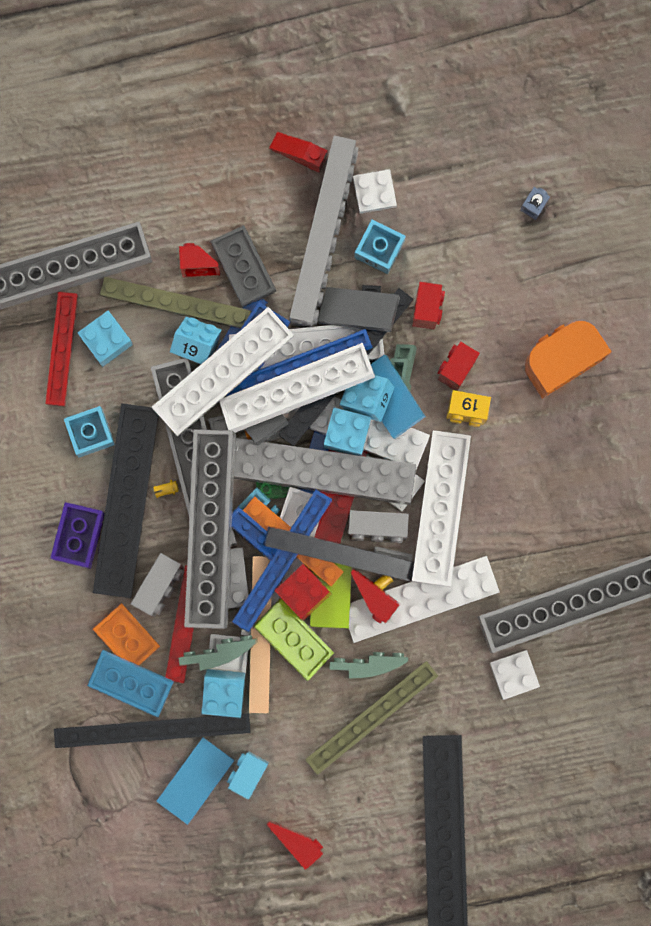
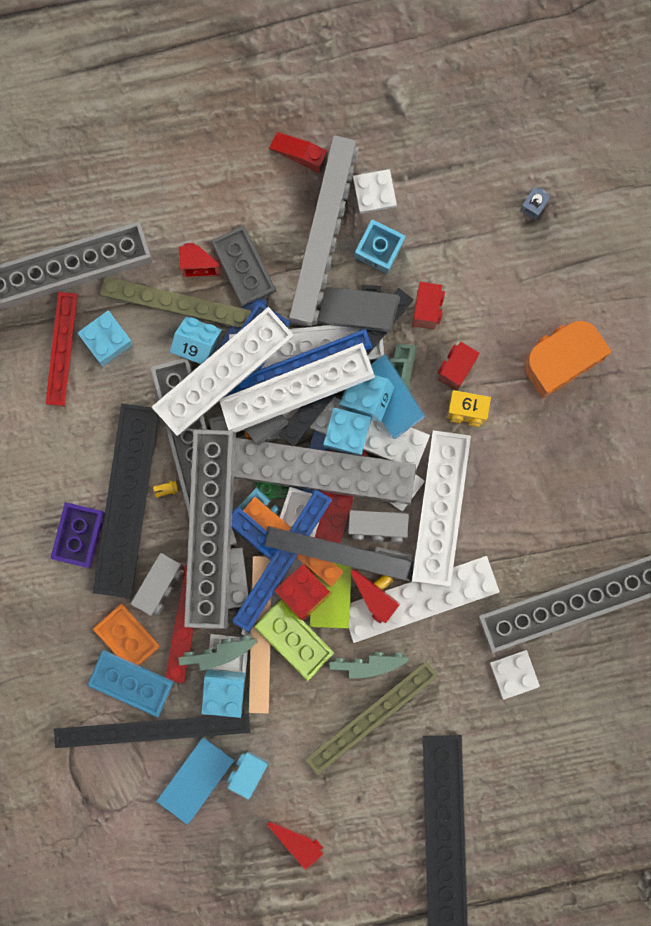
(89, 431): medium azure brick -> none

